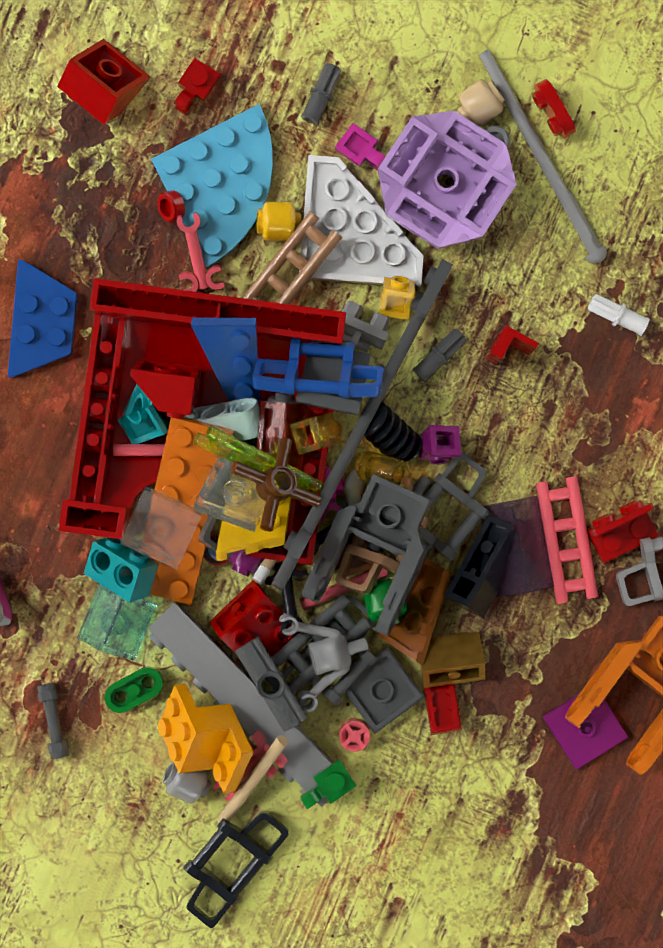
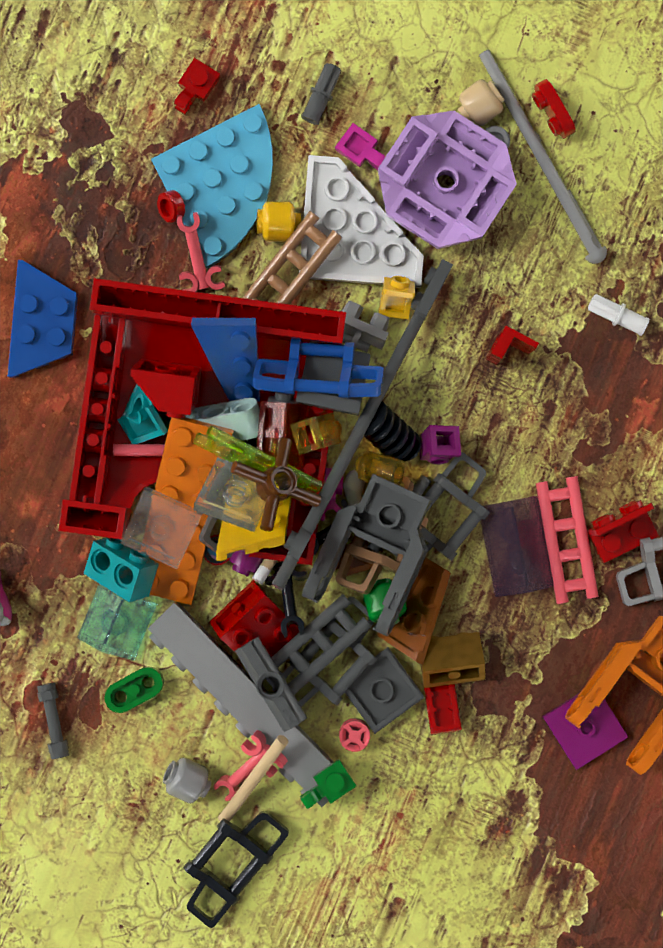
(102, 81): red slope -> none
(205, 738): light orange bracket -> none
(326, 655): light grey piece -> none
(337, 590): coral bar -> none
(440, 355): dark grey axle -> none
(482, 568): black slope -> none

